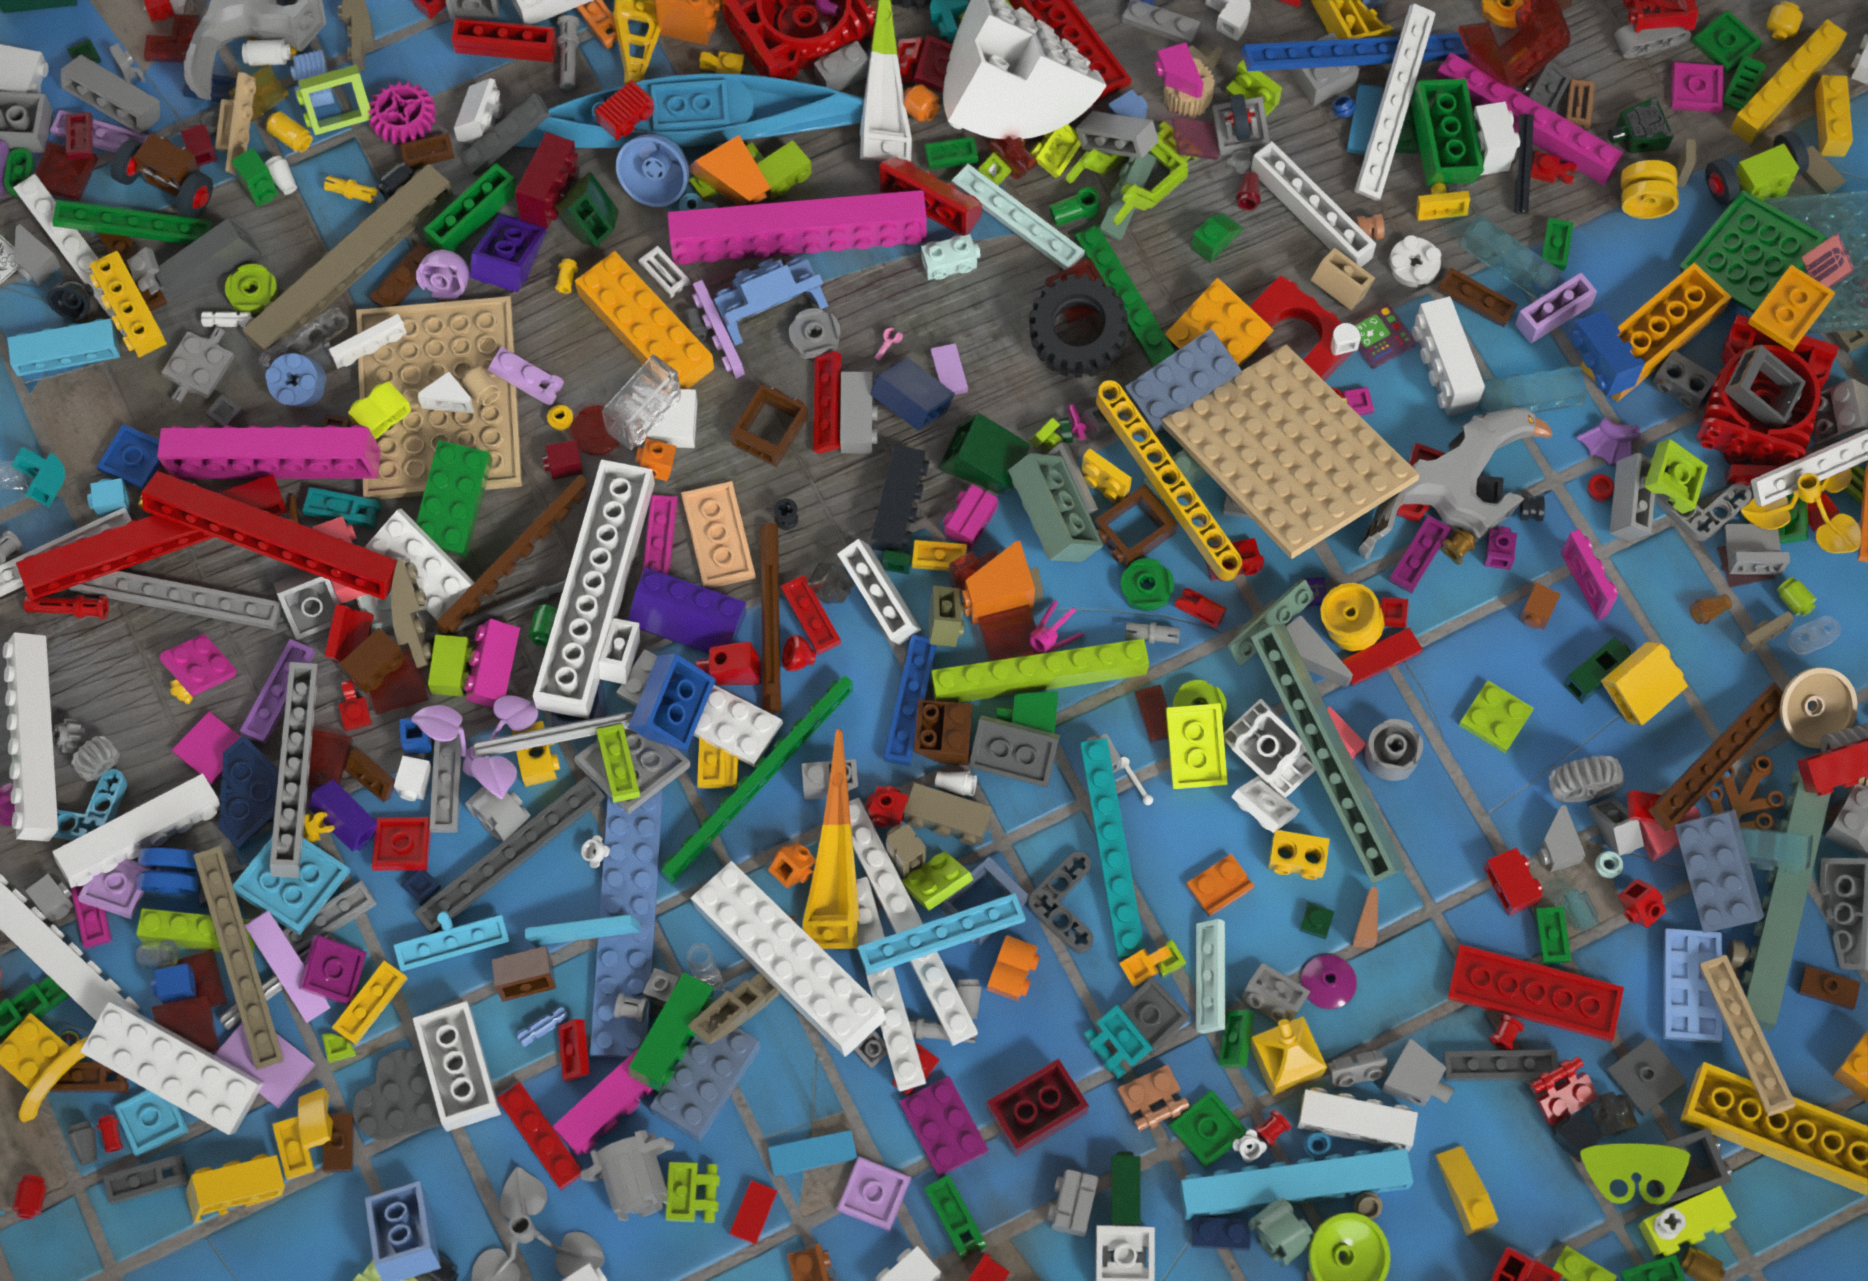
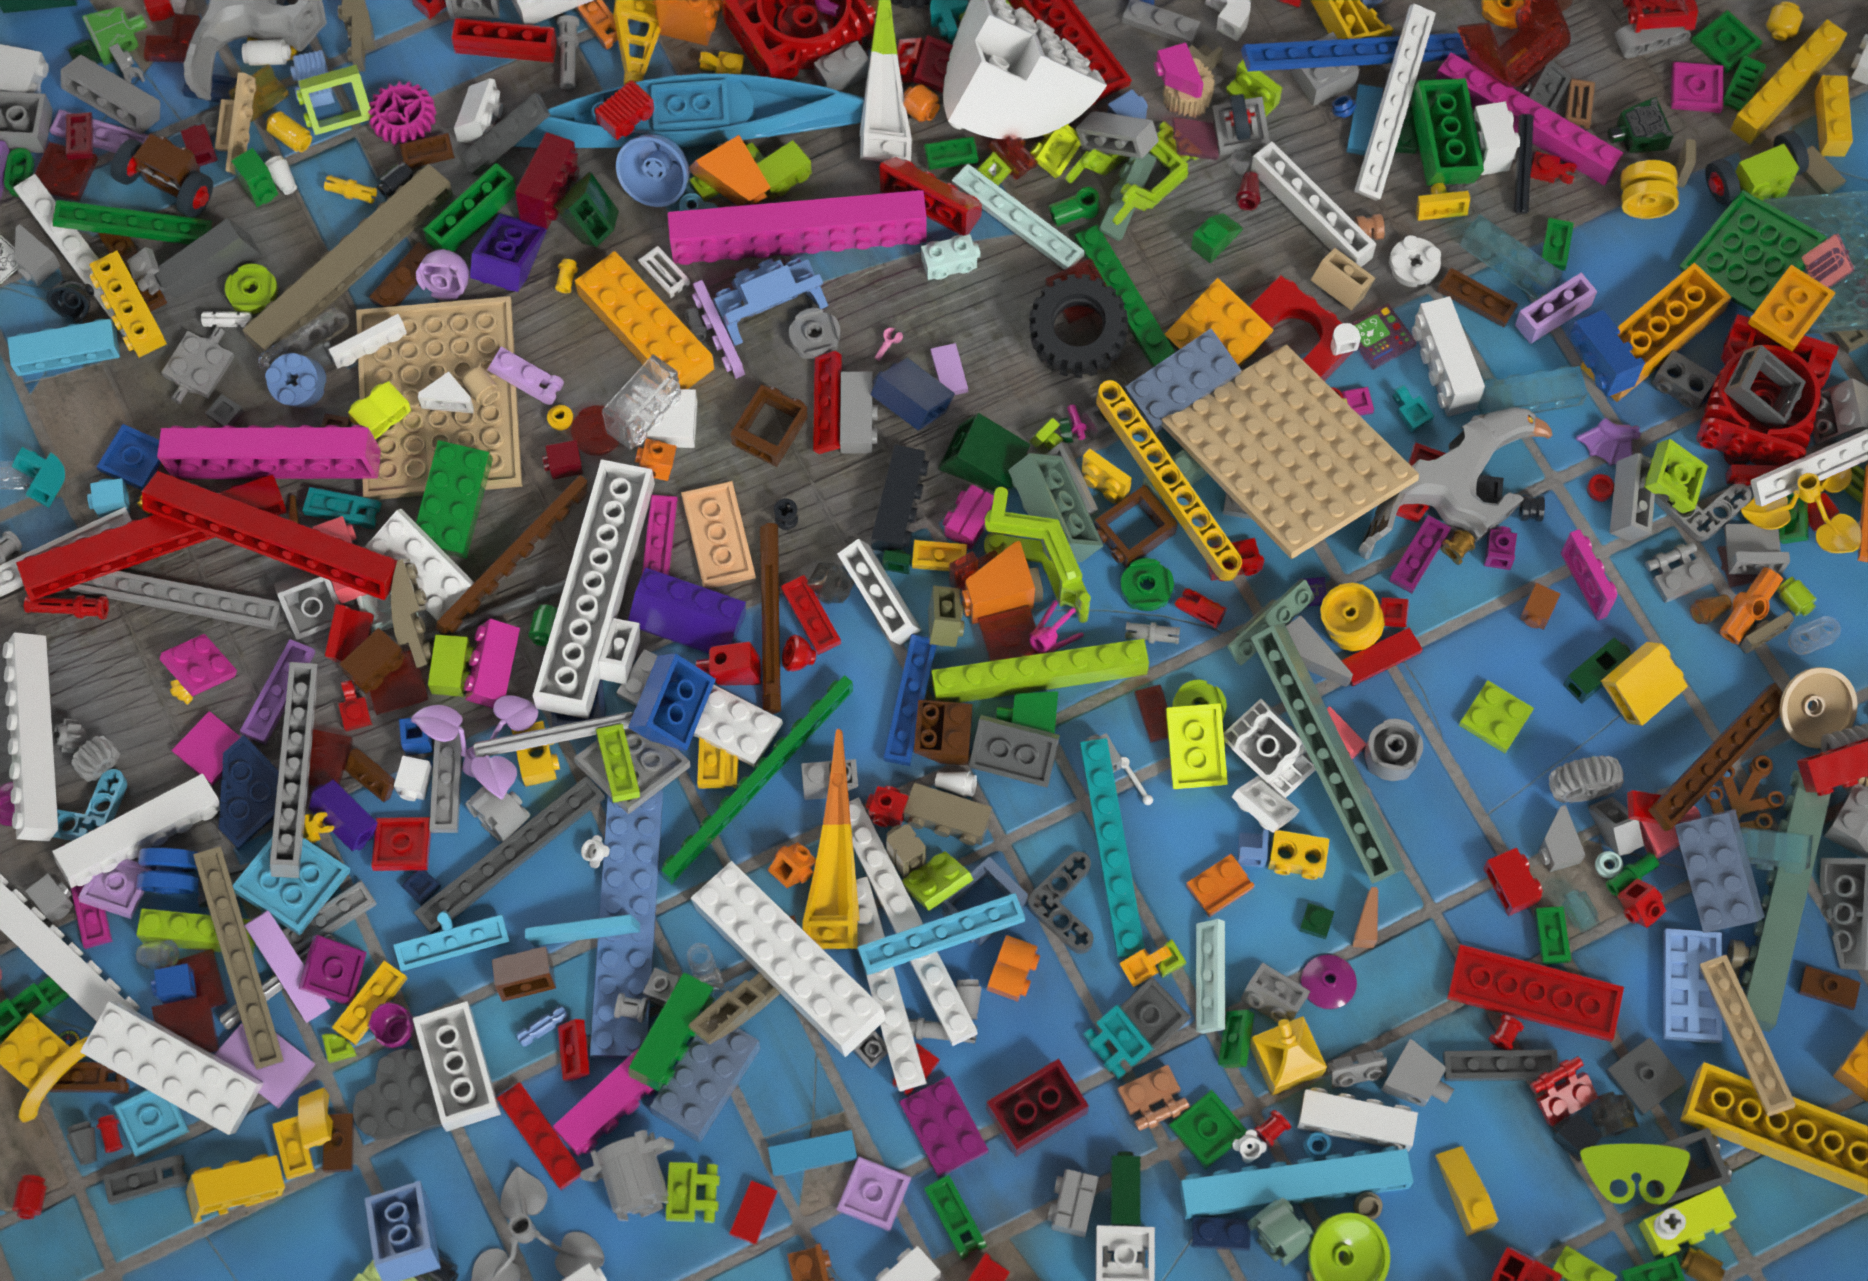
(113, 27): none -> bright green torso
(391, 1024): none -> magenta hair
(1061, 570): none -> lime piece
(1253, 849): none -> medium blue panel
(1412, 411): none -> teal plate
(1631, 873): none -> green pin
(1682, 579): none -> light grey plate
(1751, 605): none -> orange piece

